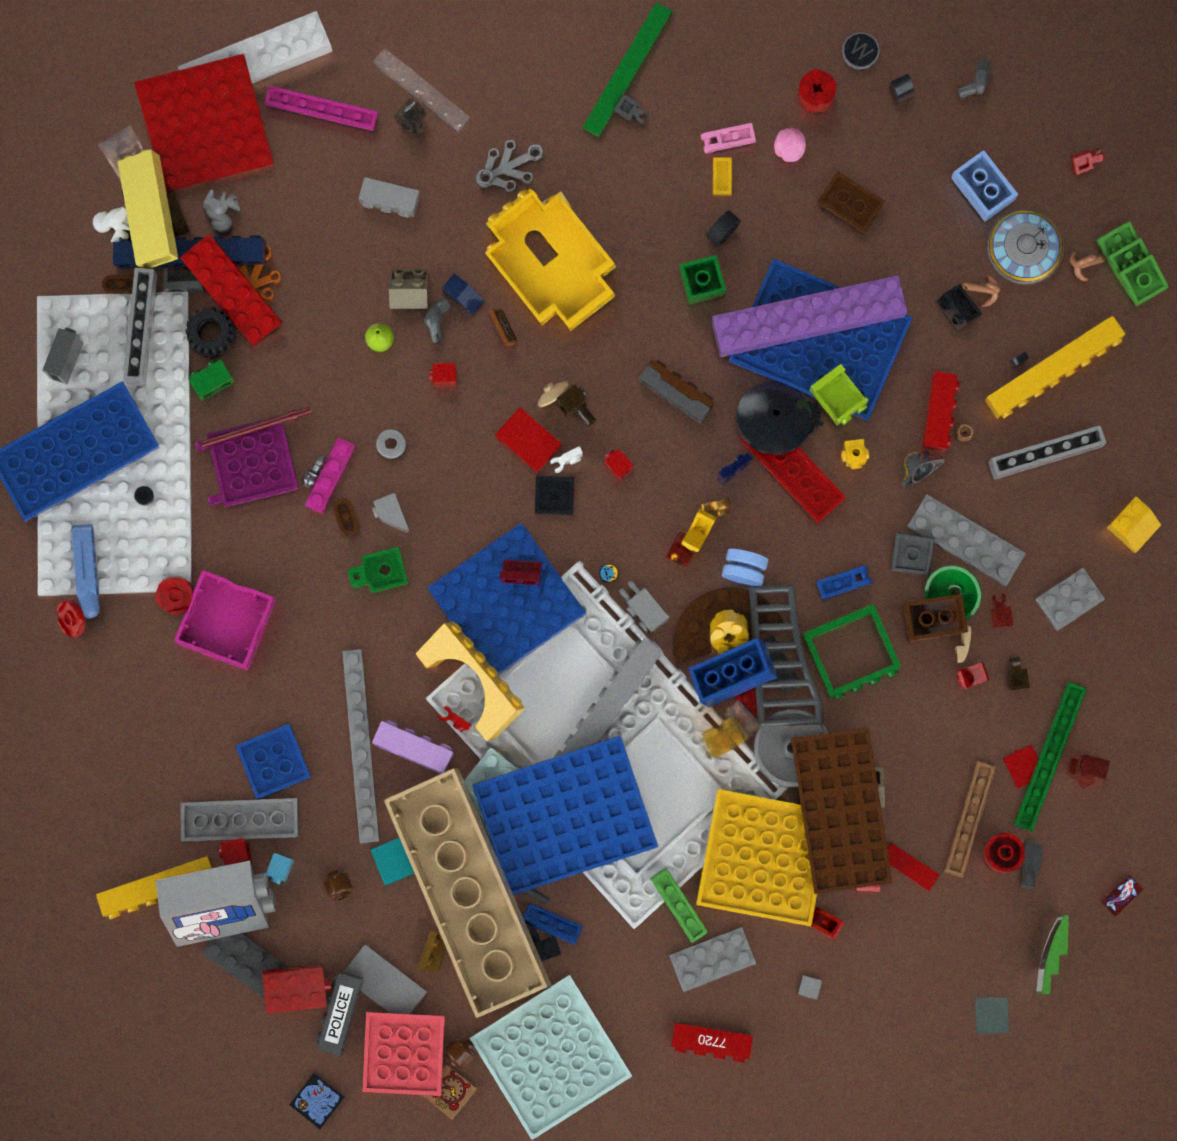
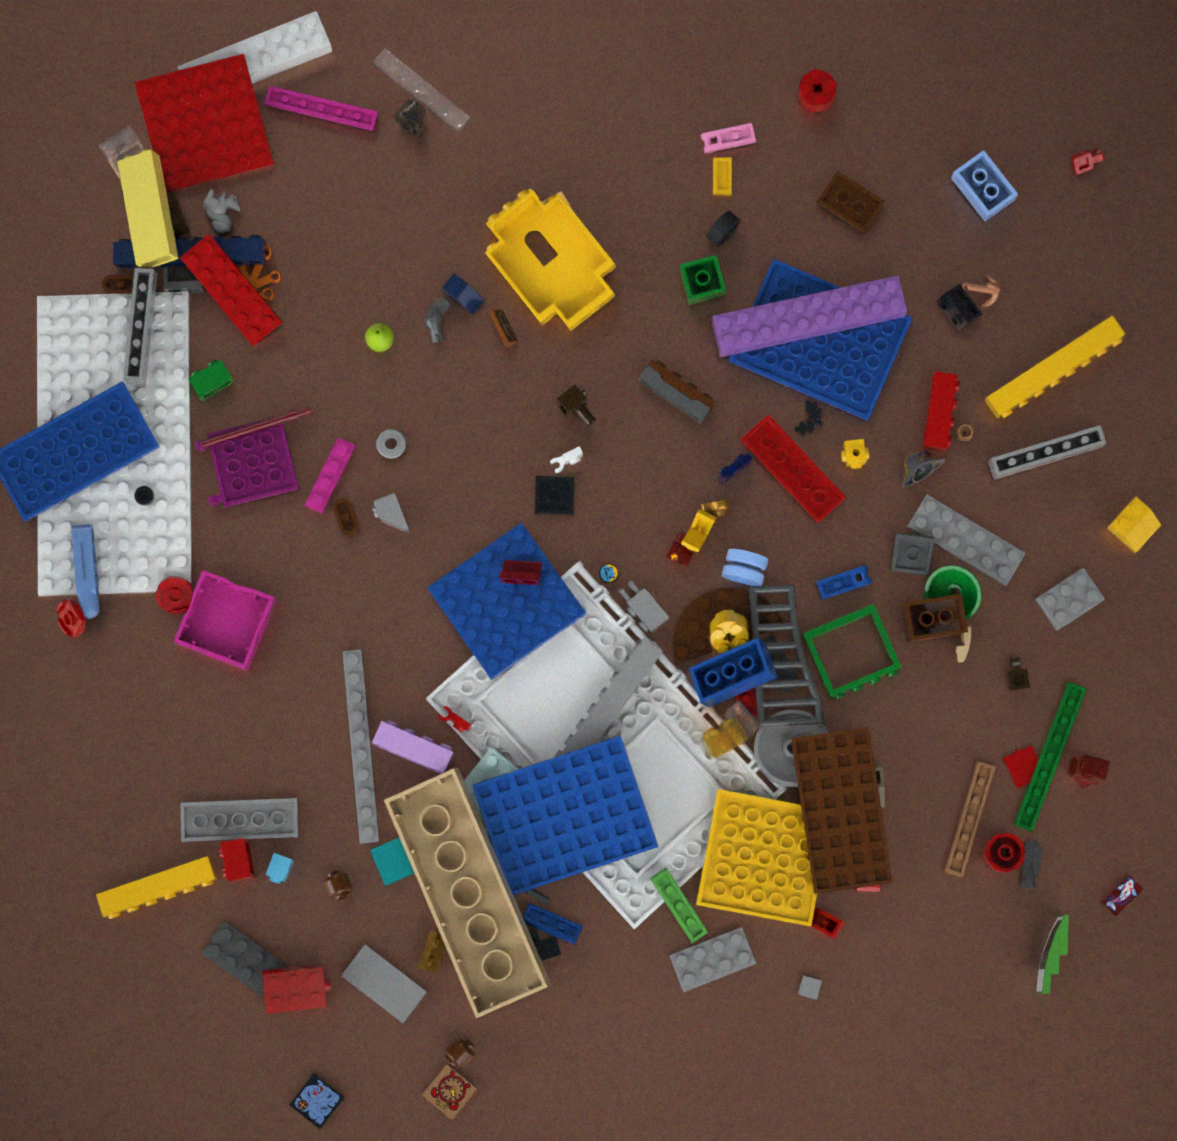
(63, 355): dark grey brick -> none
(114, 219): white animal -> none
(204, 318): black tyre -> none
(214, 903): light grey brick -> none
(273, 761): blue plate -> none
(310, 478): flat silver bar -> none
(340, 1013): dark grey brick -> none
(370, 573): green plate -> none
(389, 197): light grey brick -> none
(403, 1053): coral plate -> none
(409, 289): dark tan slope -> none
(443, 374): red brick -> none
(500, 703): yellow arch -> none
(507, 167): light grey plant -> none
(528, 440): red tile -> none
(550, 1057): light aqua plate -> none
(552, 392): tan dish -> none
(618, 464): red brick -> none
(627, 69): green tile -> none
(629, 108): dark grey plate -> none
(711, 1041): red brick -> none
(769, 432): black dish -> none
(790, 144): bright pink hair -> none
(839, 396): lime panel -> none
(860, 51): black tile -> none
(902, 89): black brick -> none
(911, 867): red tile -> none
(972, 675): red bracket -> none
(980, 80): dark grey arm -> none
(992, 1015): clear light blue piece -> none
(1001, 615): clear red plate -> none
(1019, 359): black tile -> none
(1025, 246): dish -> none
(1085, 262): nougat piece -> none
(1132, 263): bright green slope -> none

